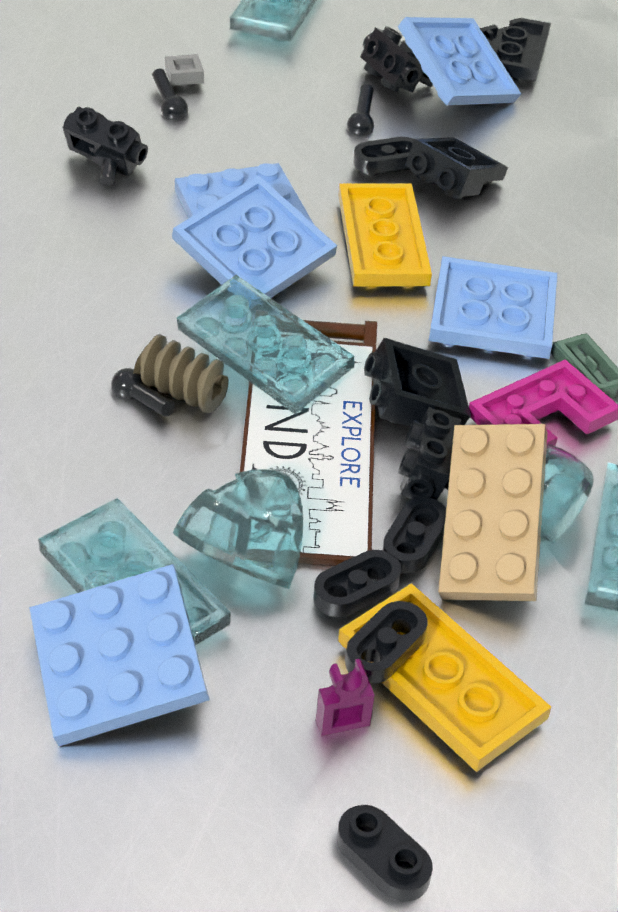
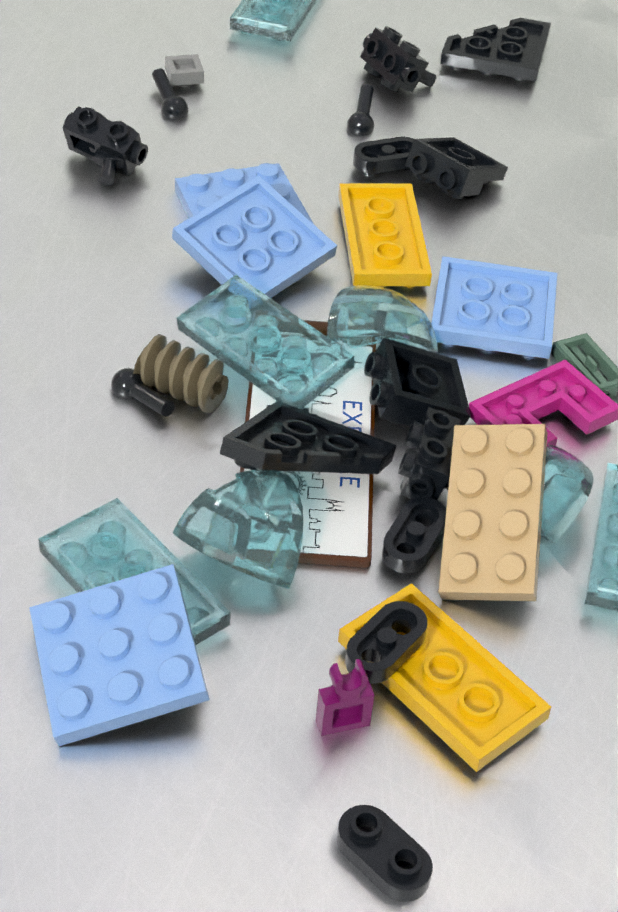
(303, 442): none -> black plate
(350, 584): black plate -> none
(369, 313): none -> clear light blue brick
(459, 61): light blue plate -> none

